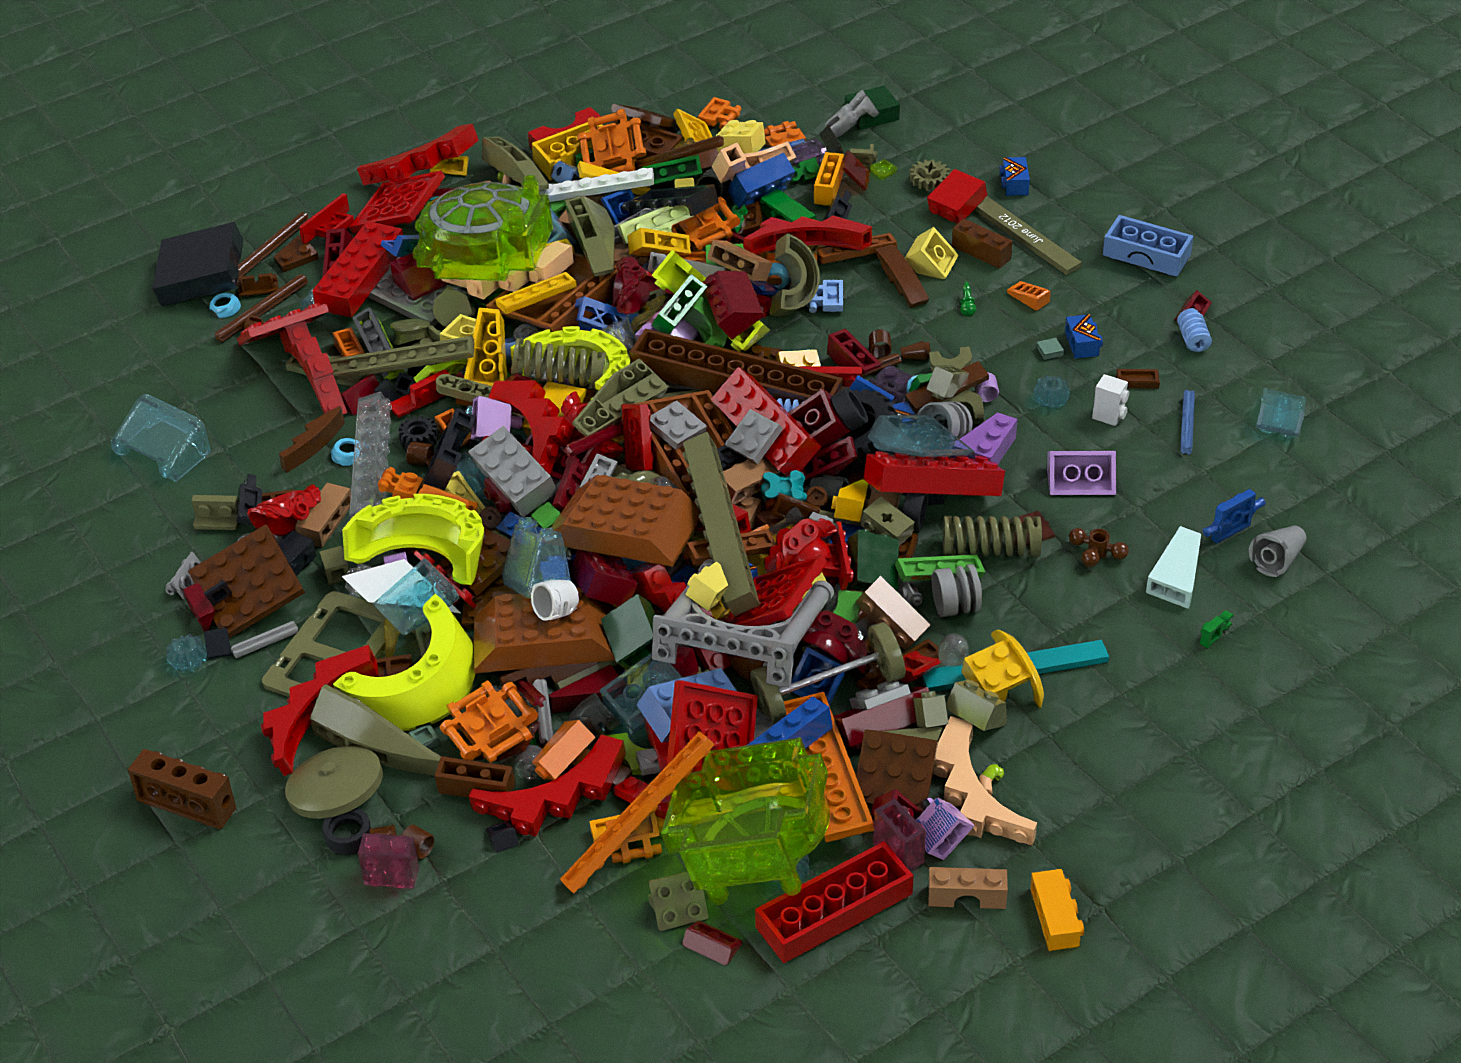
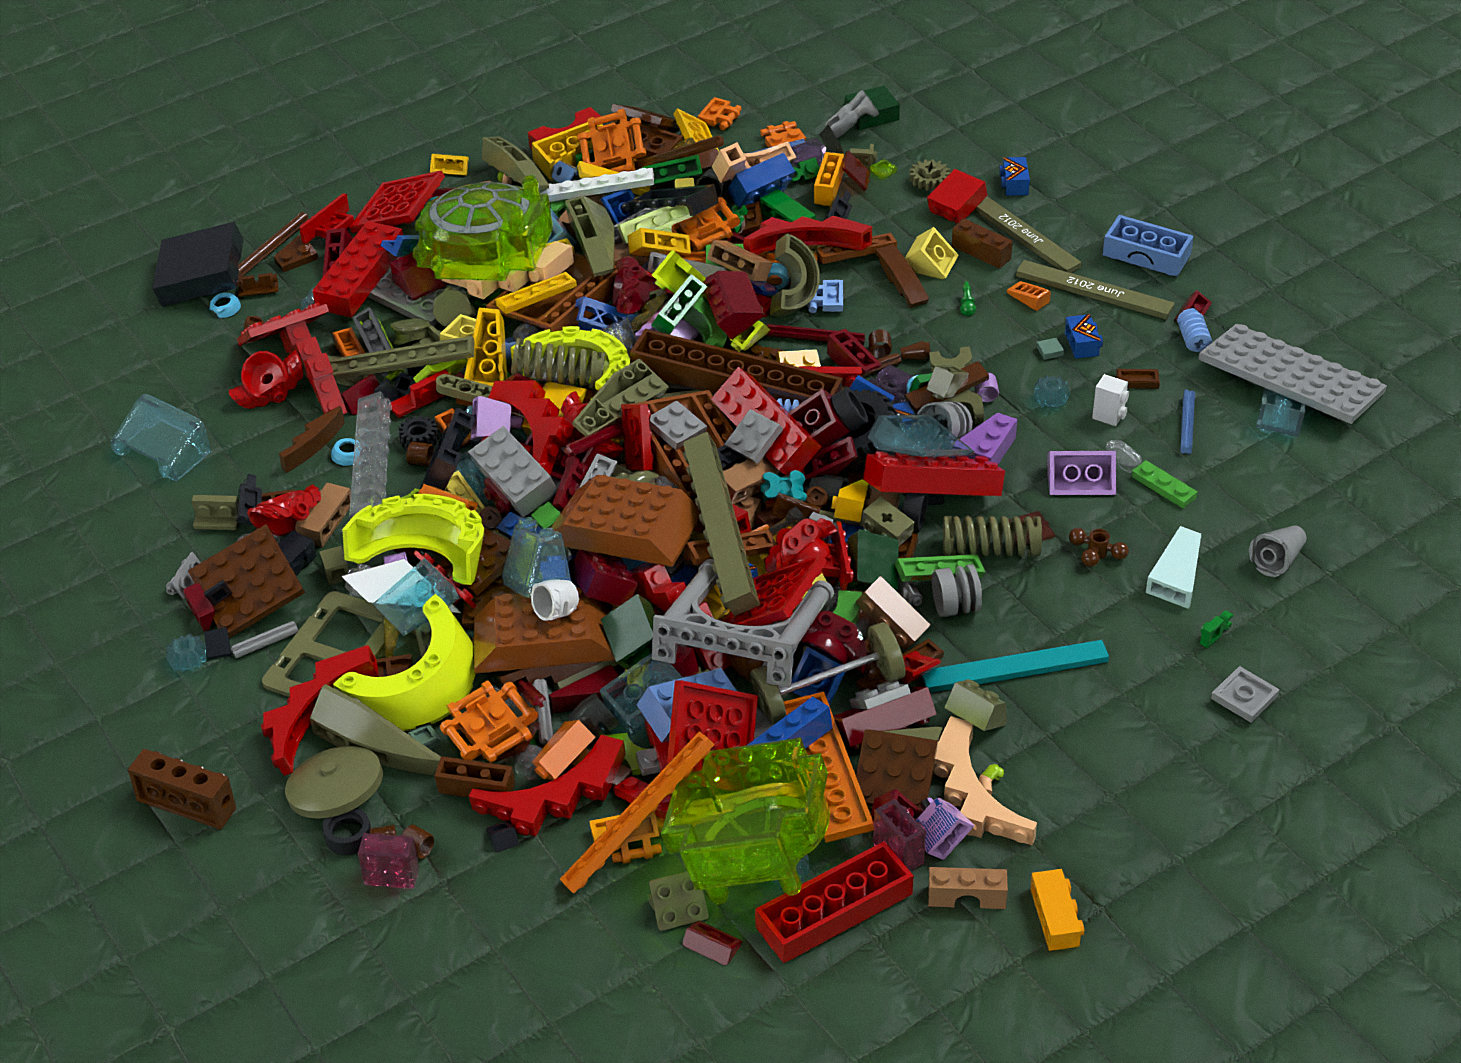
(261, 307): reddish brown axle -> none
(267, 379): none -> red piece
(400, 485): orange plate -> none
(421, 158): red arch -> none
(707, 586): light yellow slope -> none
(747, 134): light yellow brick -> none
(806, 333): none -> dark red axle
(930, 710): olive brick -> none
(953, 650): clear head -> none
(1003, 667): yellow piece -> none
(1095, 289): none -> olive tile
(1125, 455): none -> clear tile
(1164, 484): none -> bright green plate
(1233, 516): blue plate -> none
(1245, 694): none -> light grey plate
(1293, 373): none -> light grey plate

